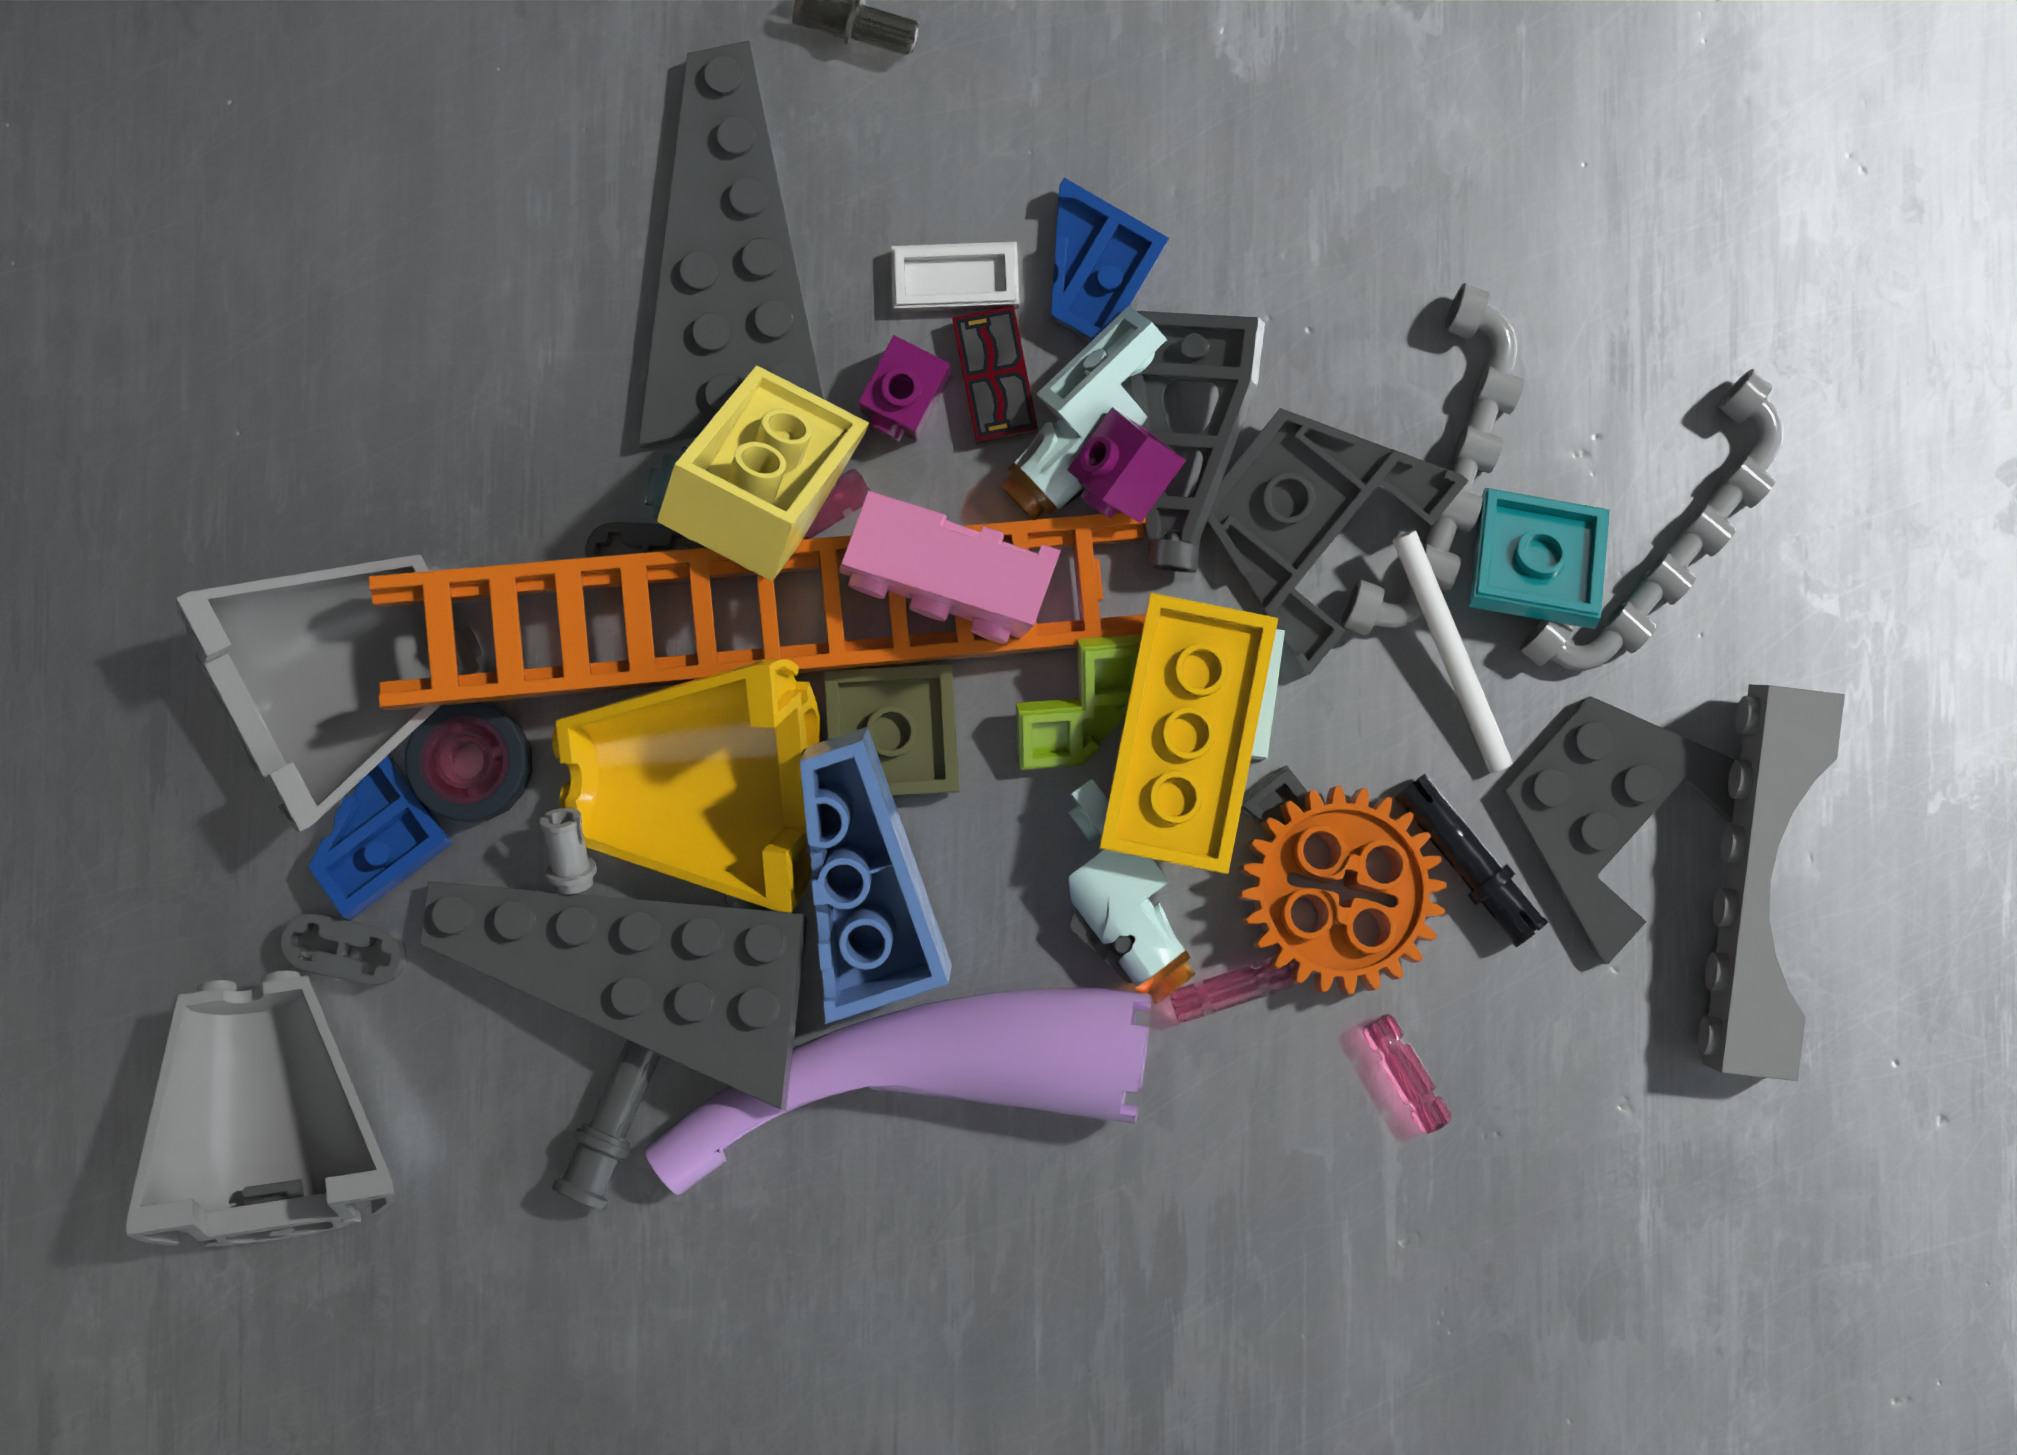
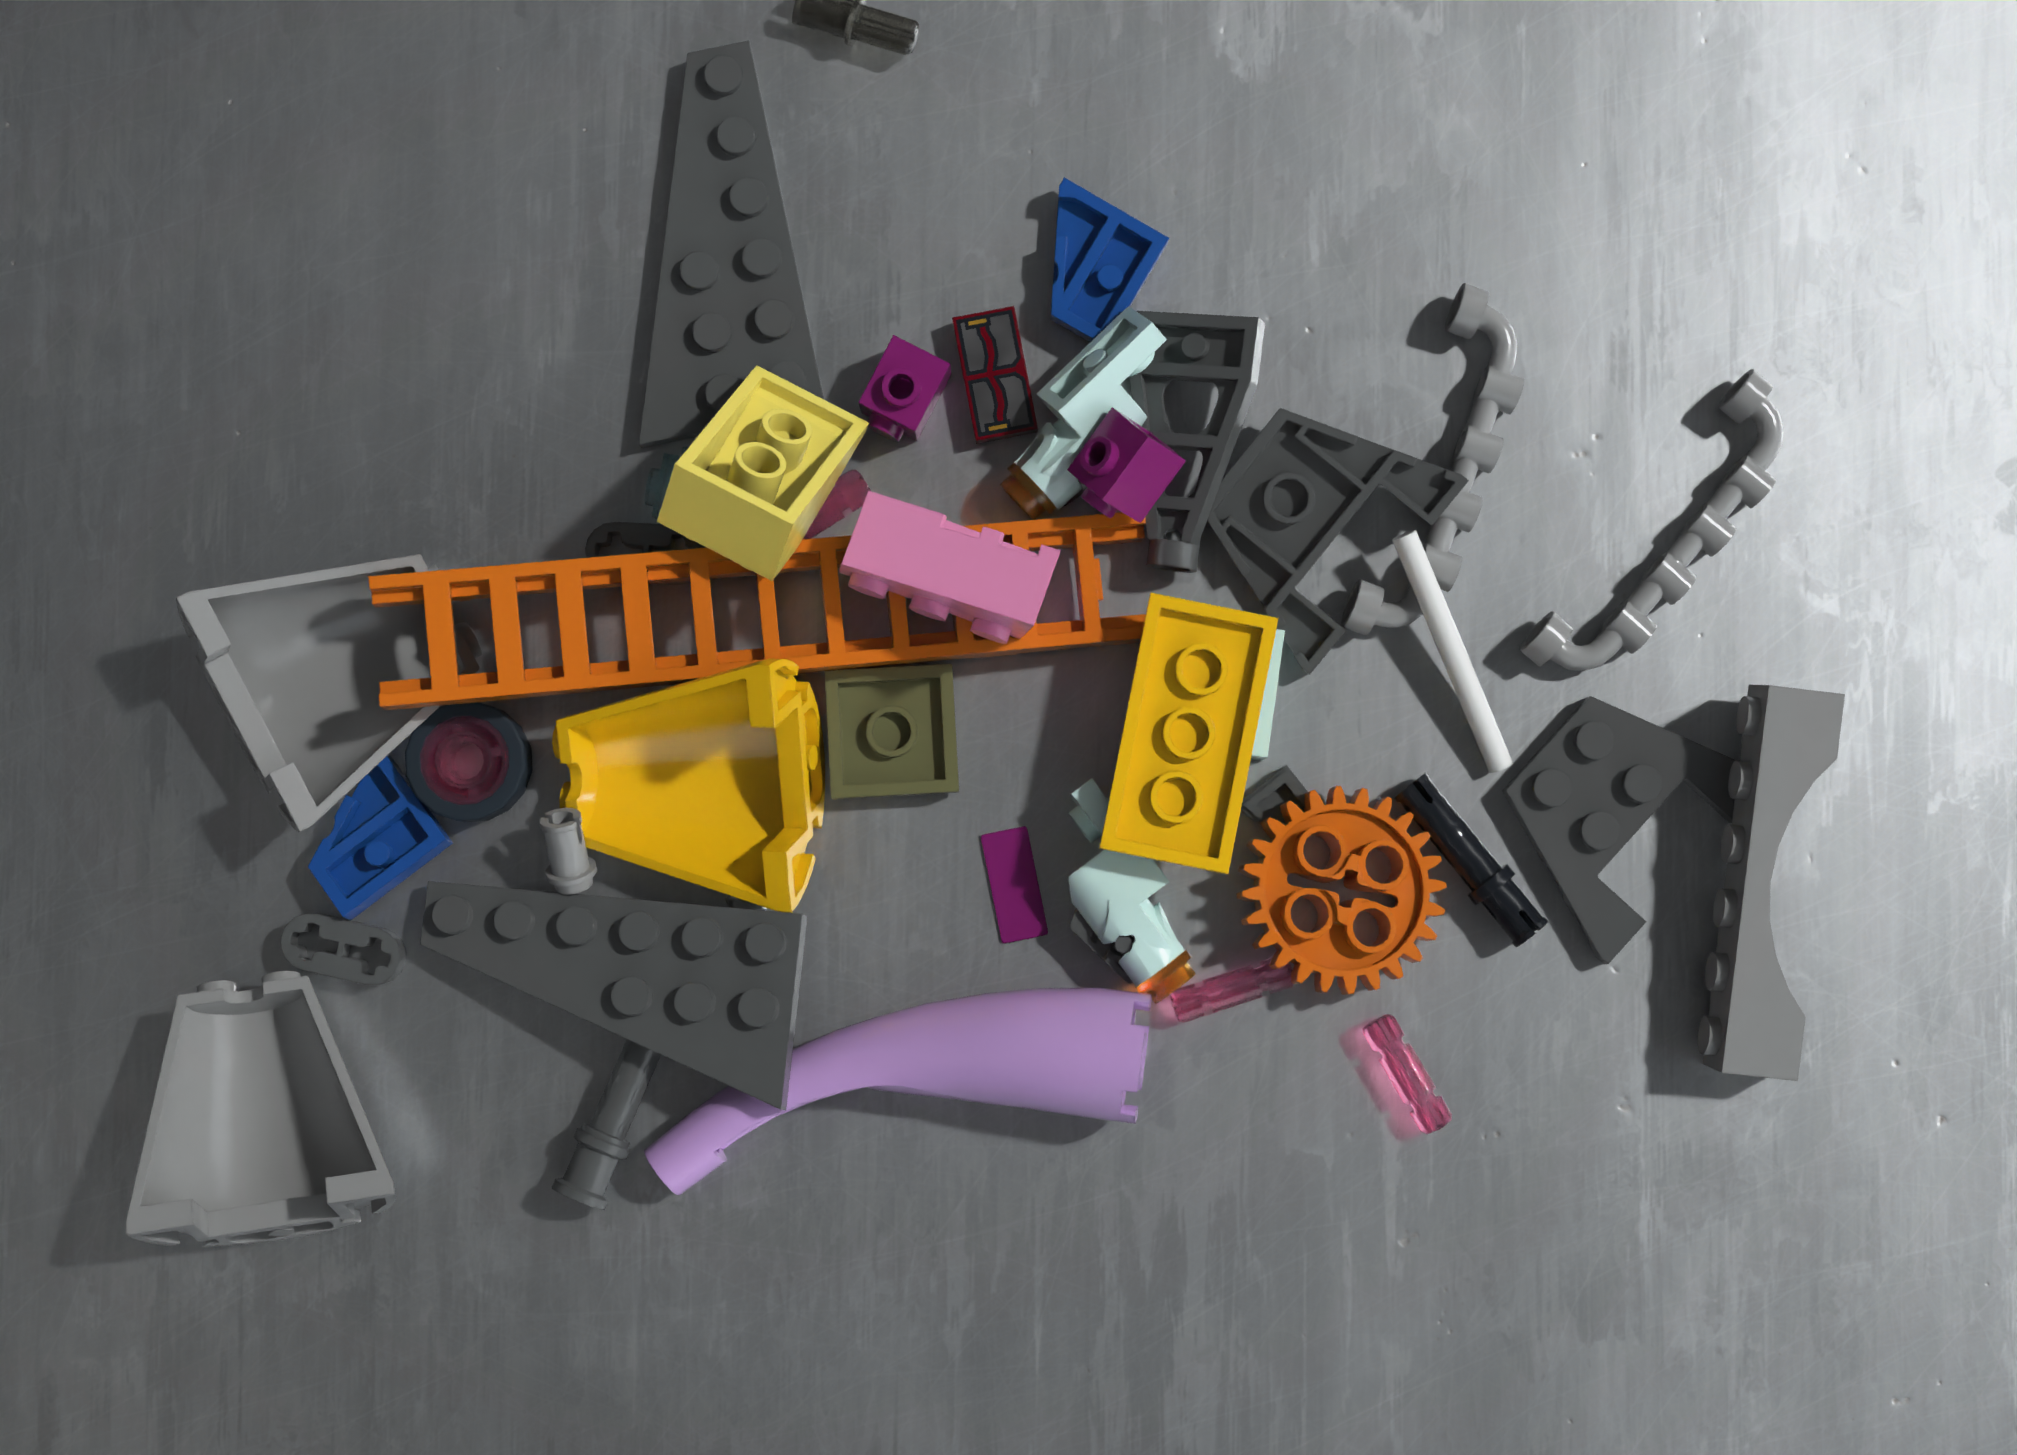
(293, 1187): dark grey piece -> none
(866, 887): medium blue wedge -> none
(955, 277): white tile -> none
(1014, 884): none -> magenta sticker
(1071, 729): lime tile -> none
(1540, 558): teal tile -> none

